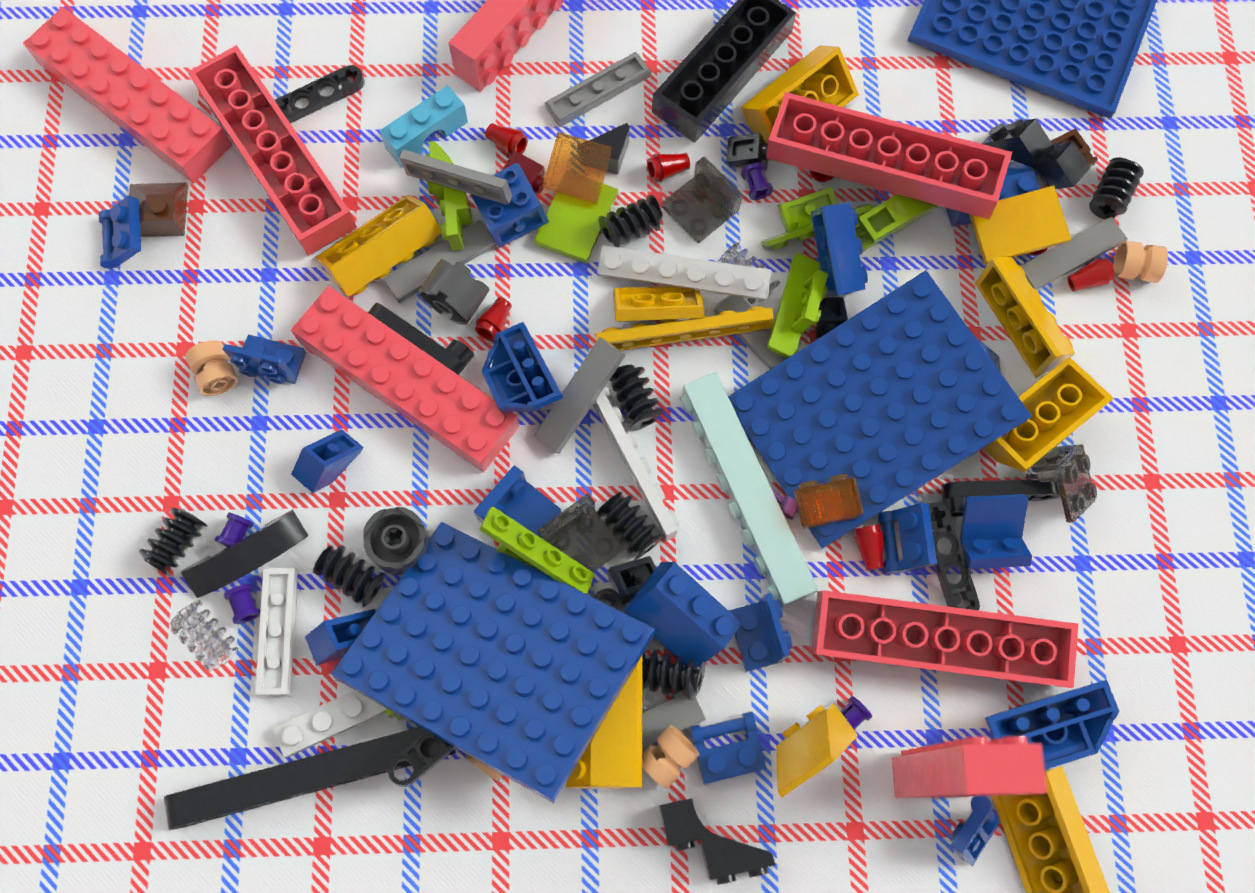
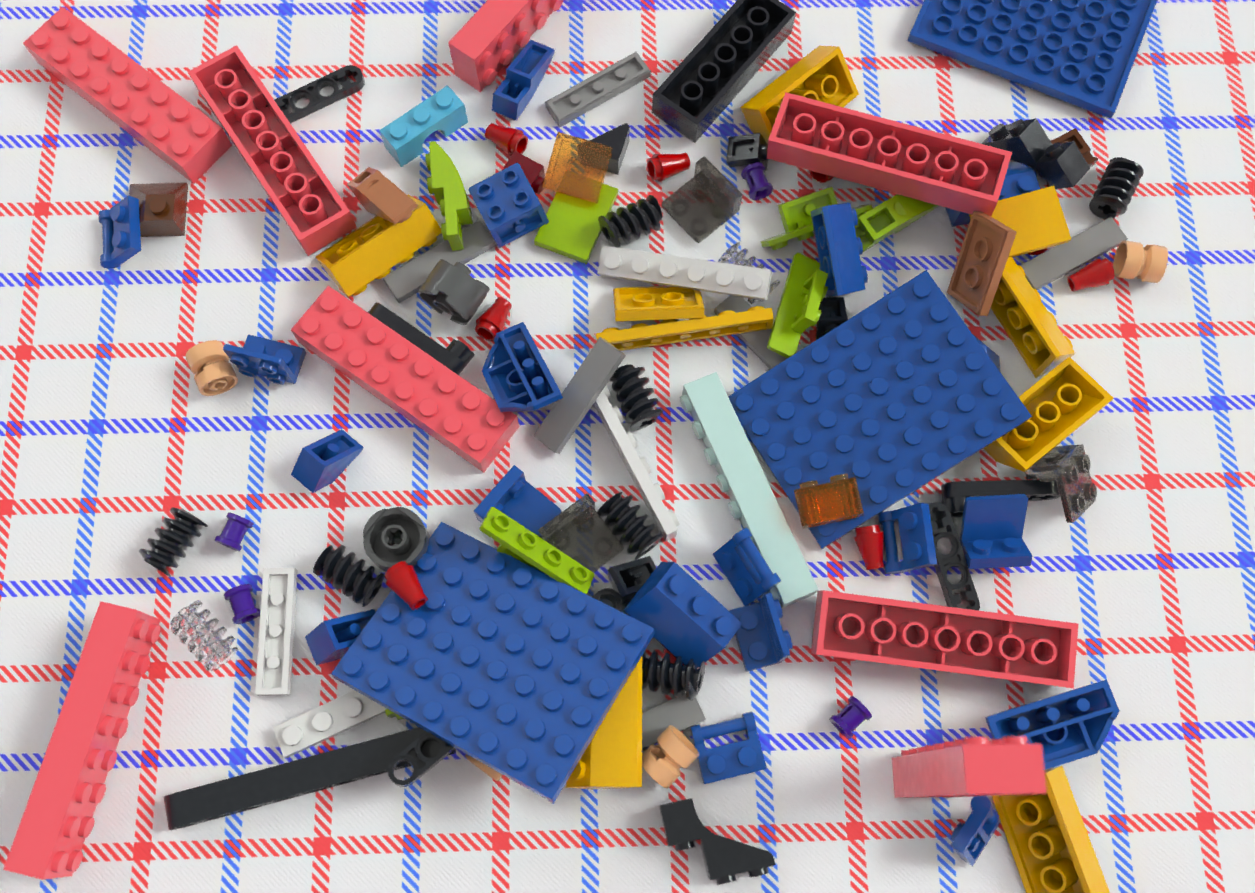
(84, 744): none -> coral brick
(245, 555): black slope -> none
(382, 196): none -> nougat slope
(405, 583): none -> red cone
(456, 177): light grey tile -> none
(522, 80): none -> blue slope
(745, 567): none -> blue plate
(788, 505): medium lavender hand -> none
(811, 747): yellow slope -> none
(981, 262): none -> nougat tile

